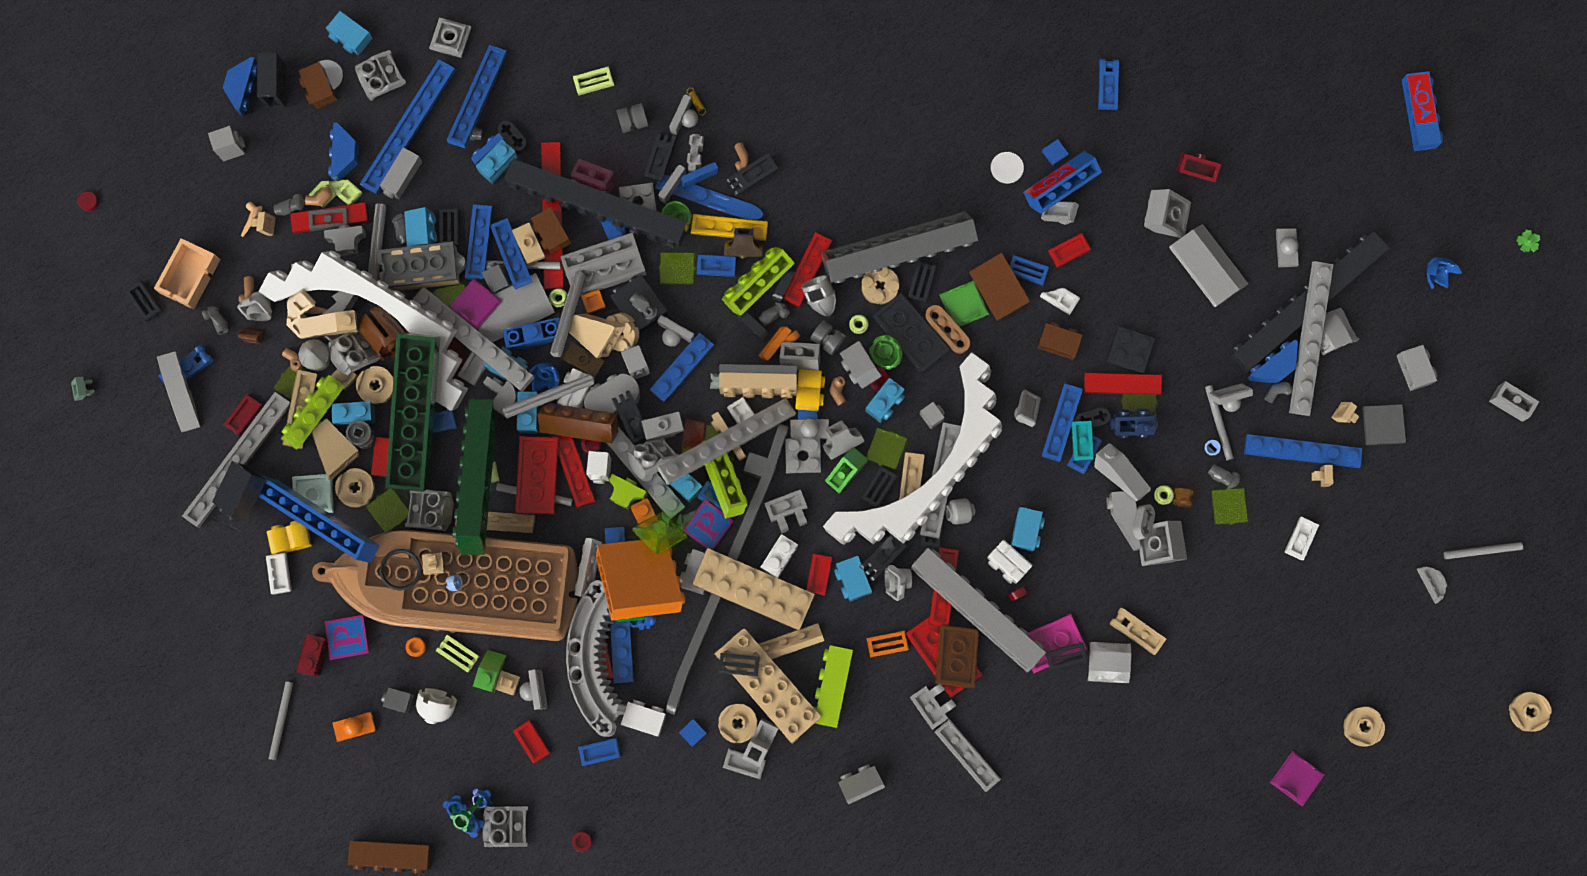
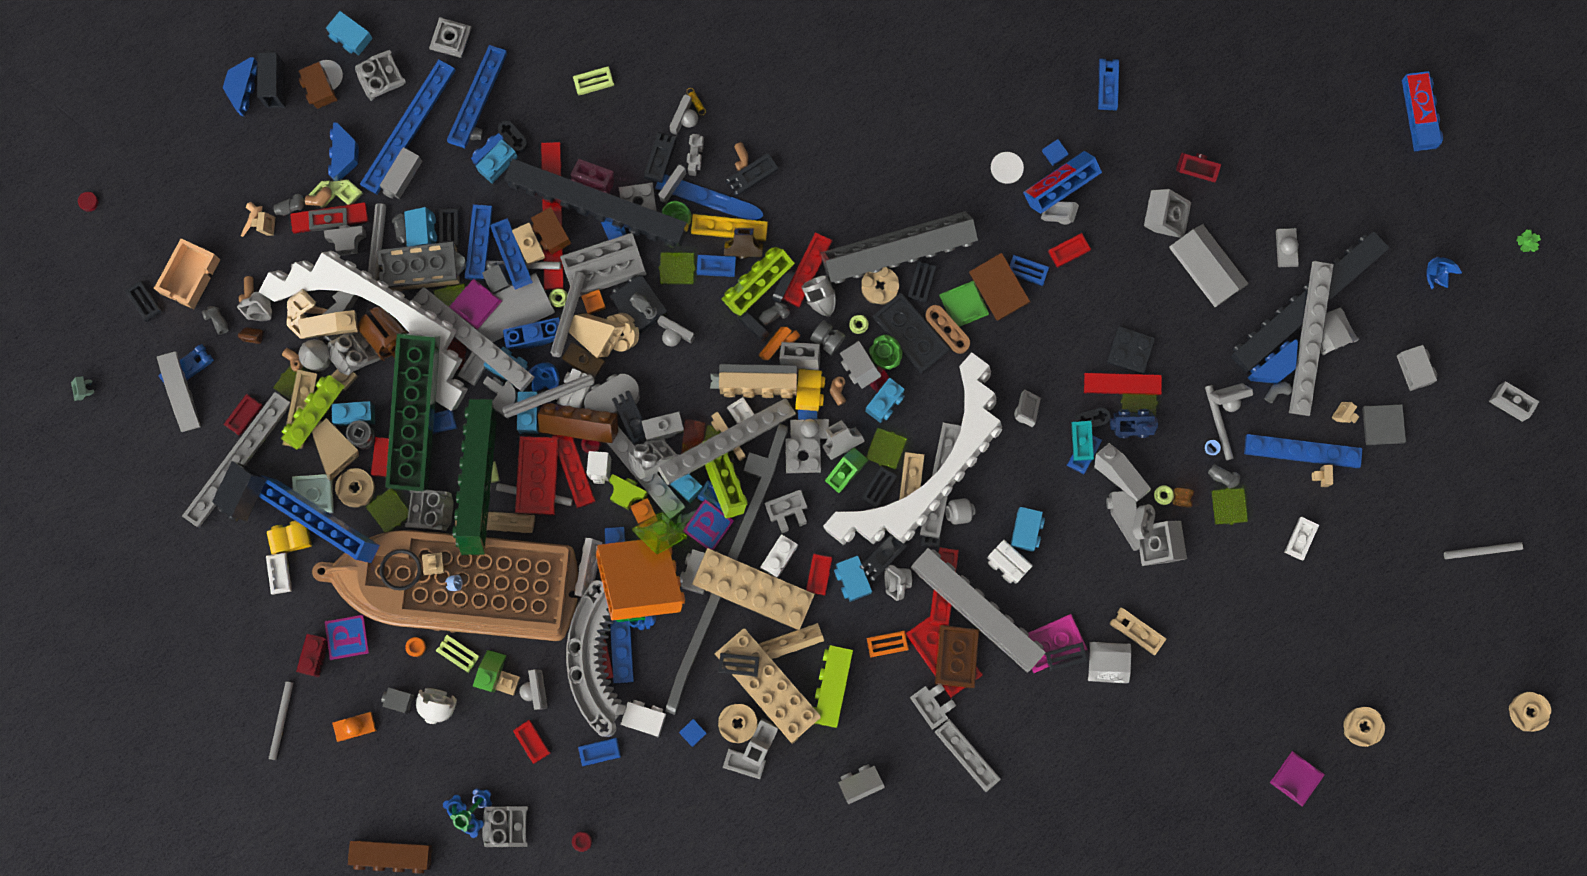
(227, 143): light grey brick -> none
(371, 375): tan plate -> none
(632, 118): dark grey wheel -> none
(635, 361): light grey brick -> none
(682, 367): blue plate -> none
(699, 175): blue tile -> none
(932, 415): light grey plate -> none
(1017, 593): dark red tile -> none
(1060, 341): reddish brown brick -> none
(1061, 299): white tile -> none
(1062, 422): blue plate -> none
(1434, 582): light grey tile -> none

